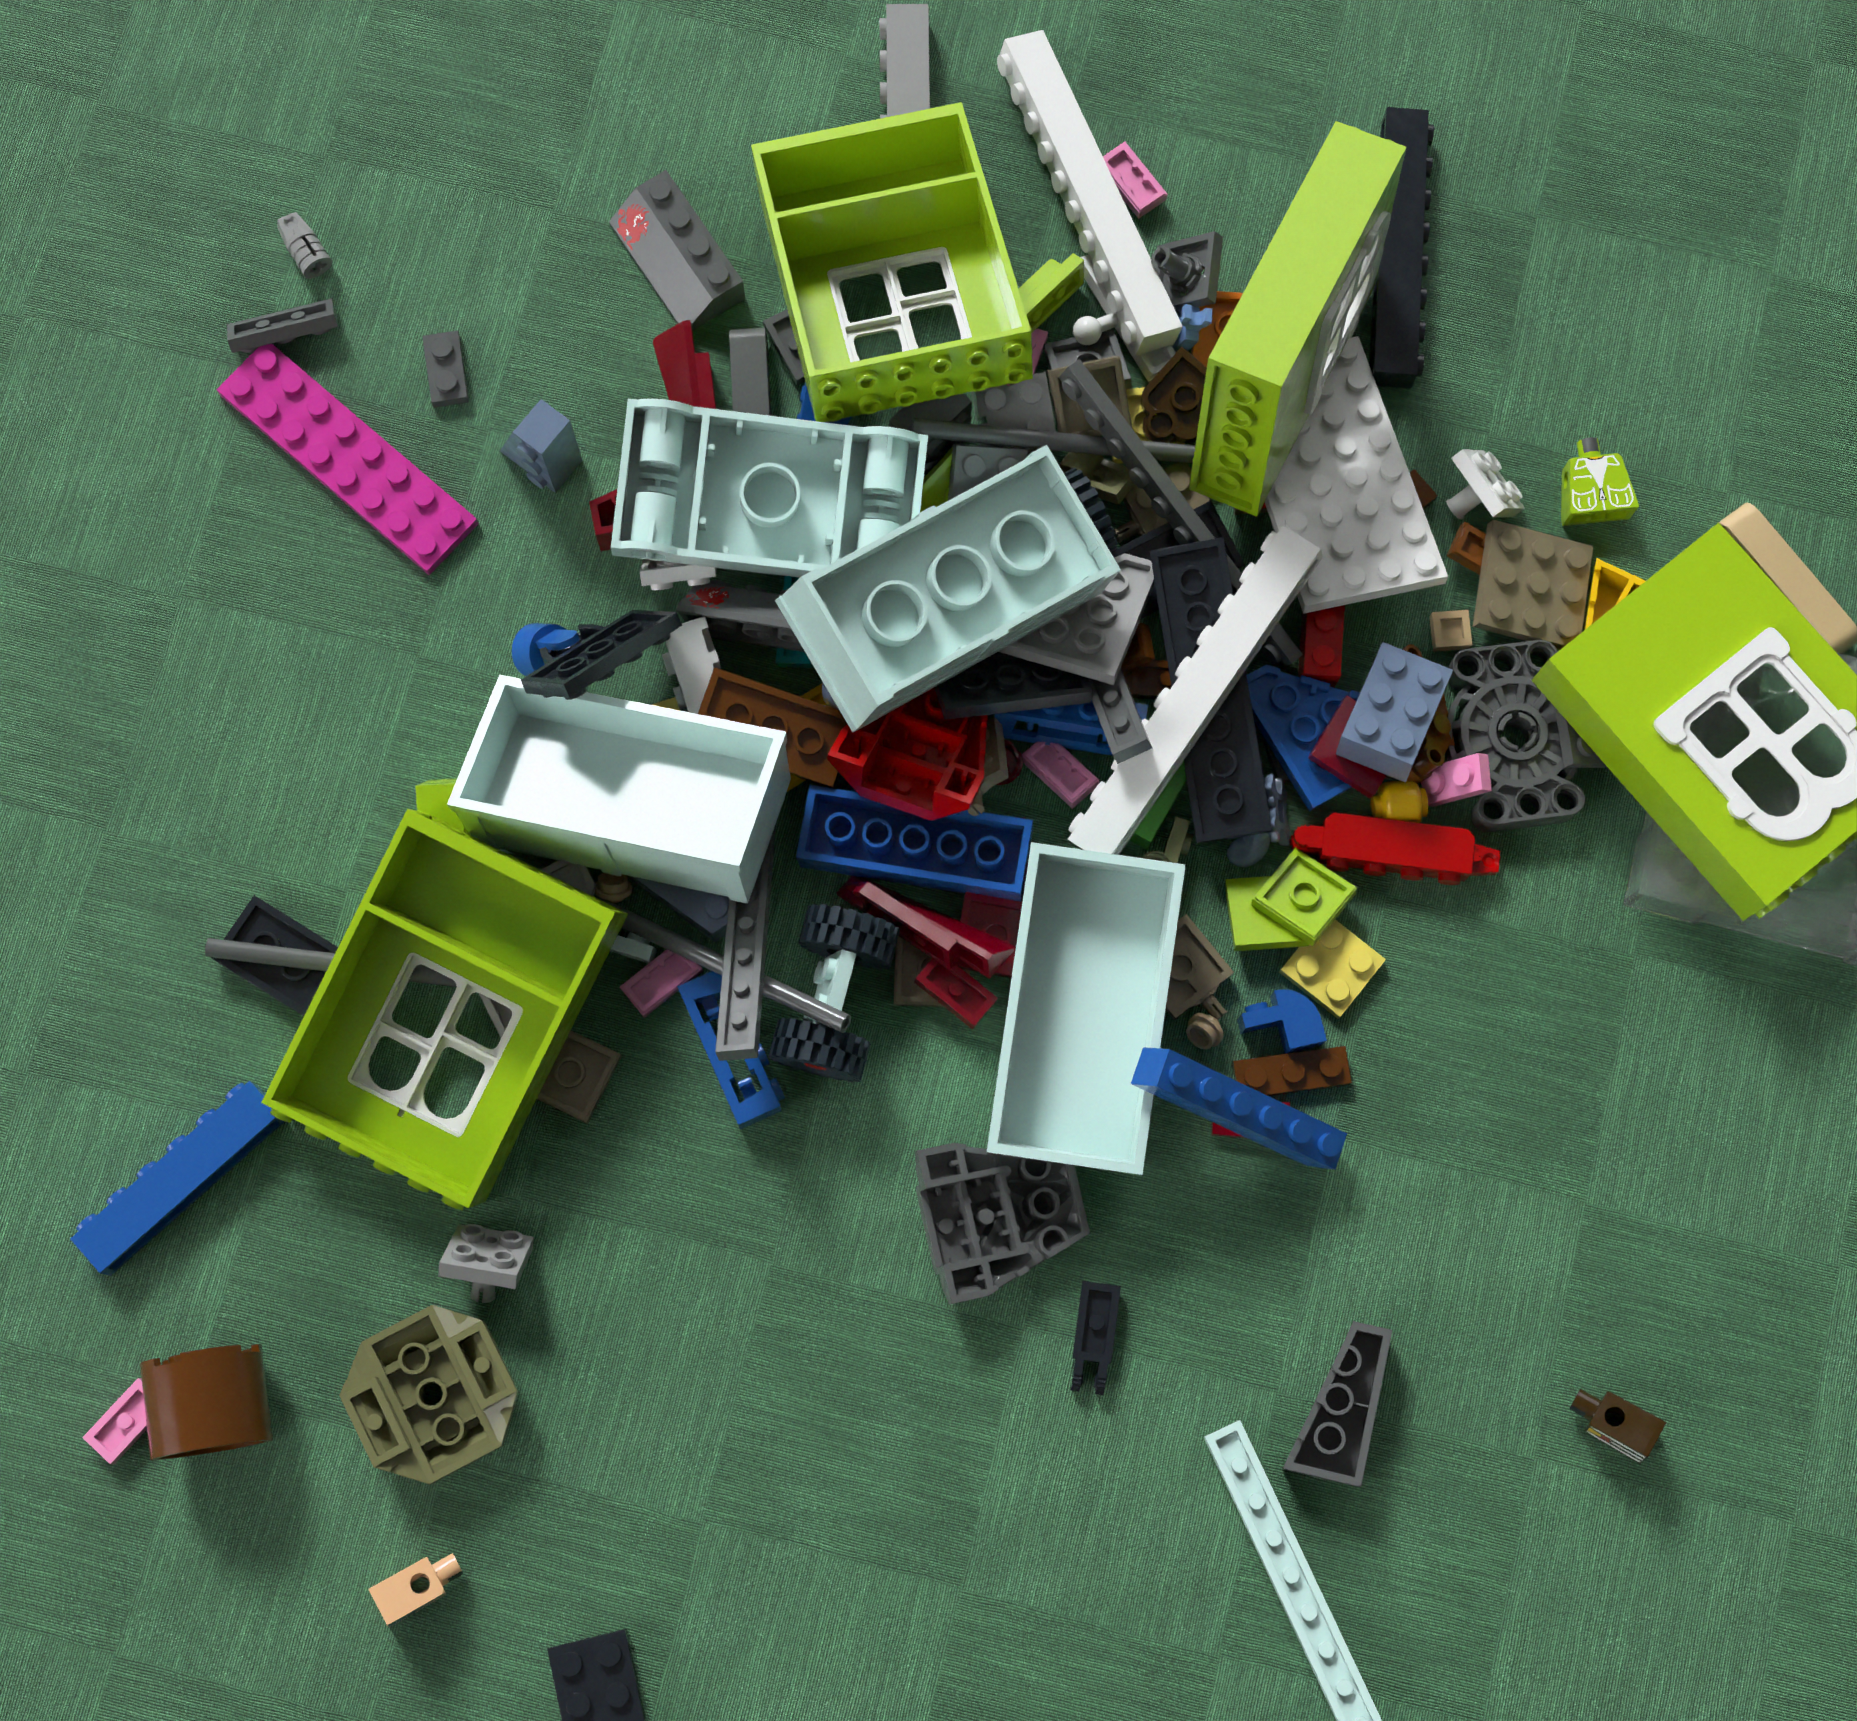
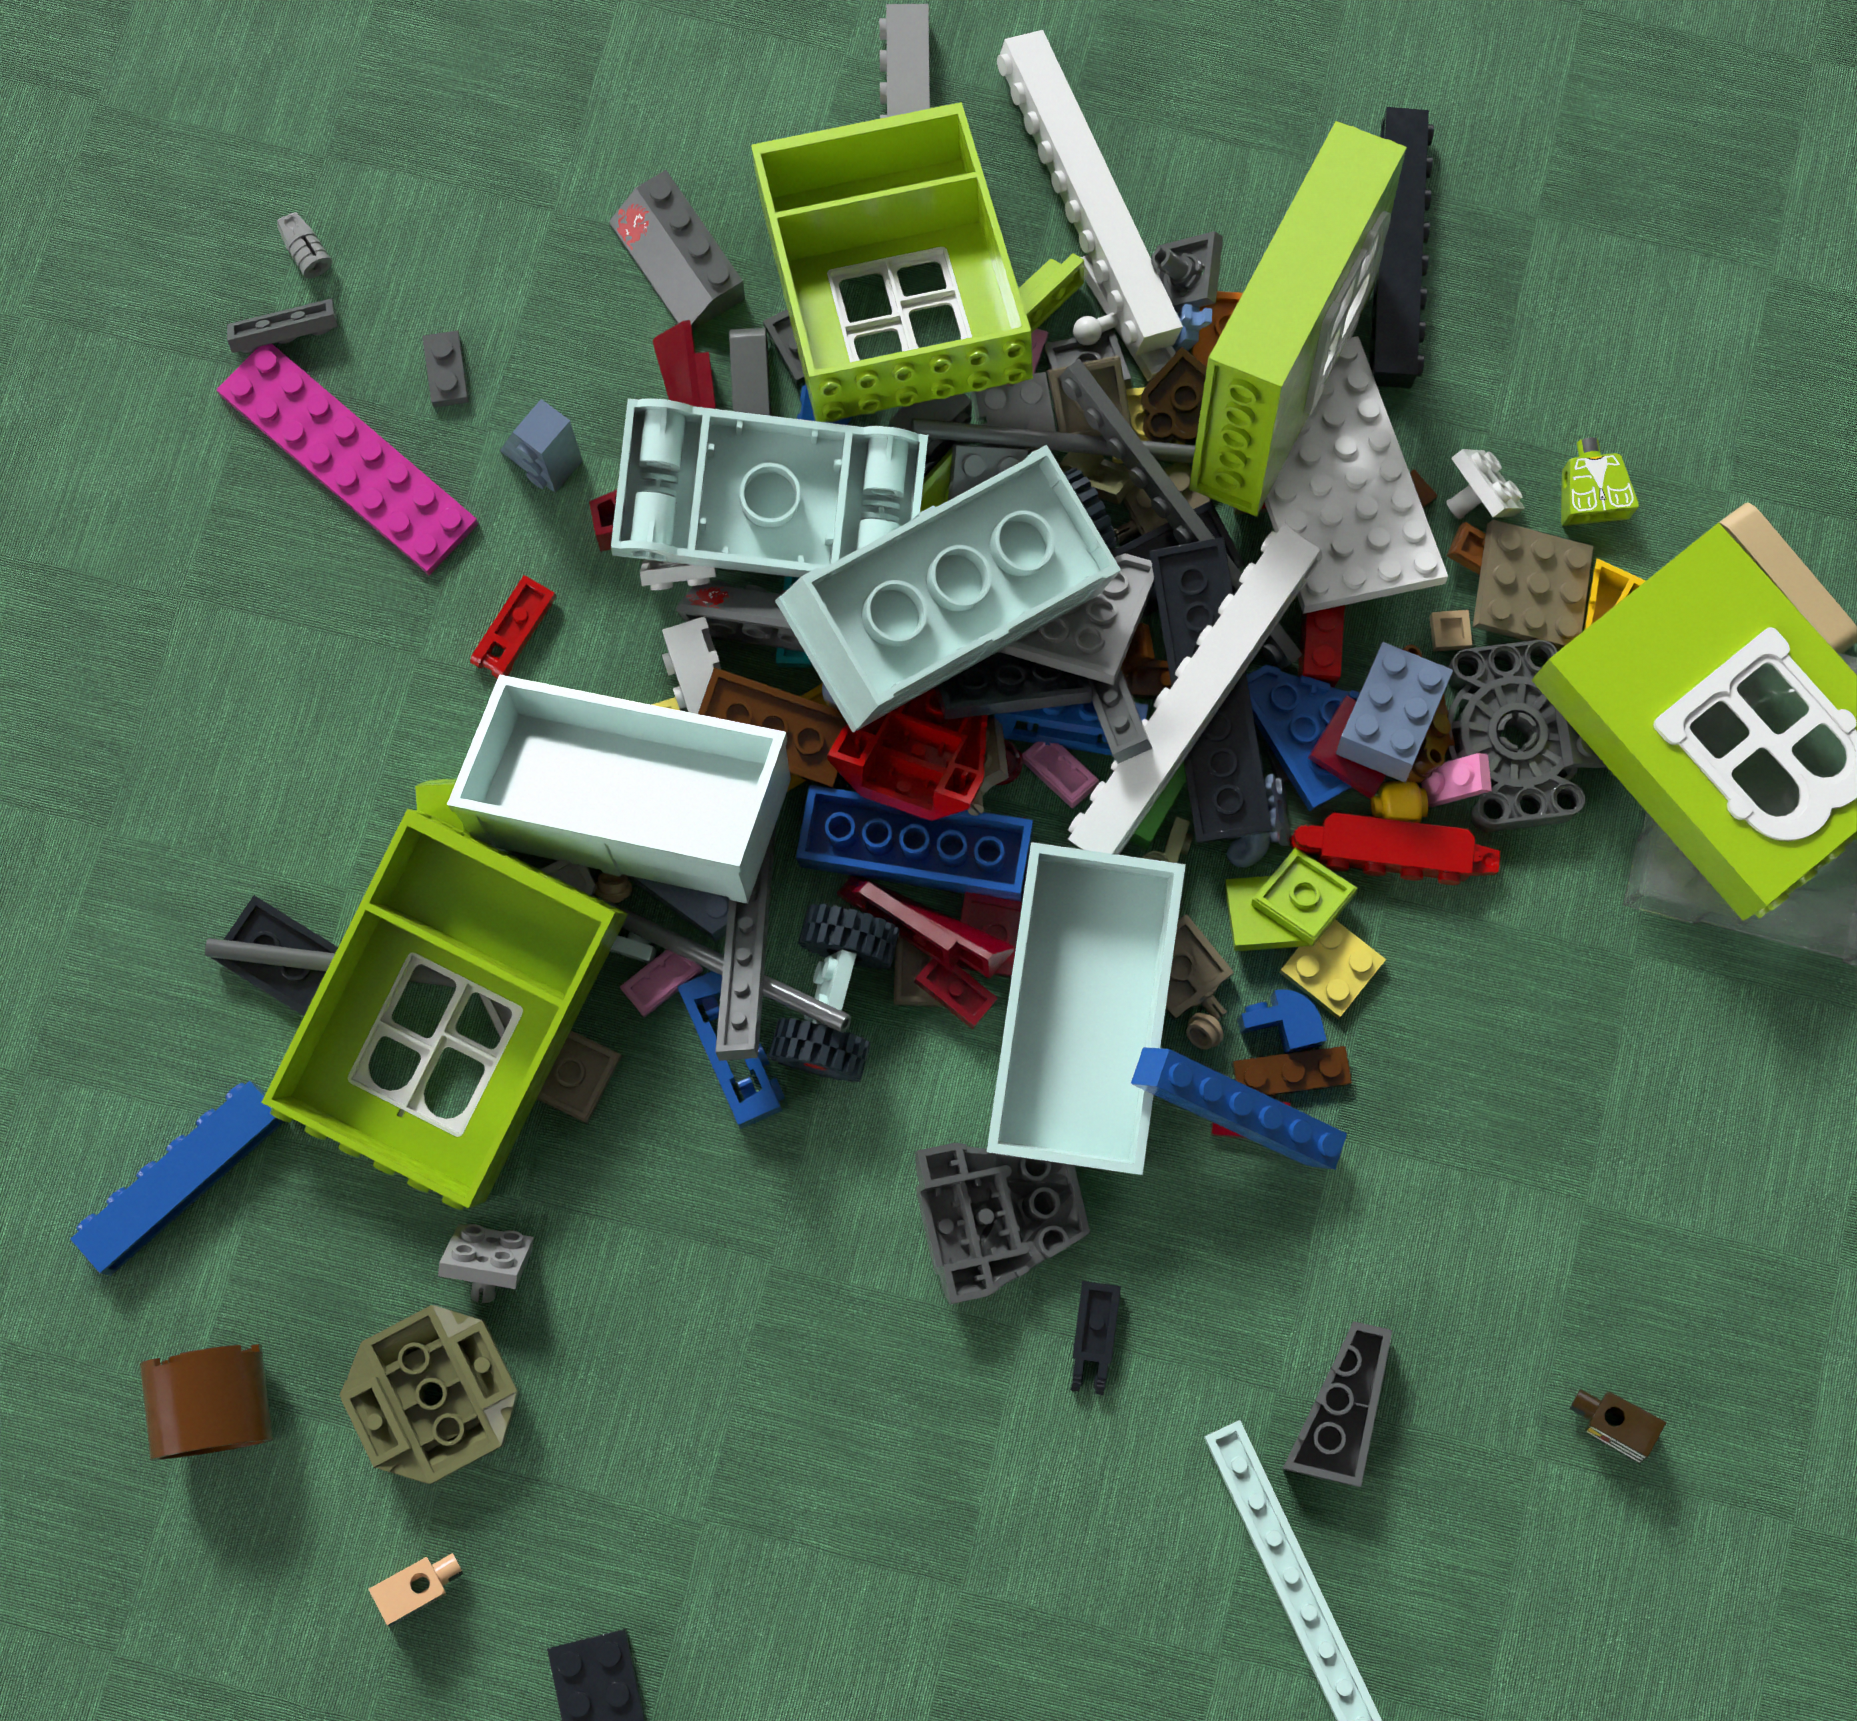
(119, 1425): bright pink plate -> none
(513, 626): none -> red plate
(567, 662): black plate -> none
(1134, 180): bright pink plate -> none

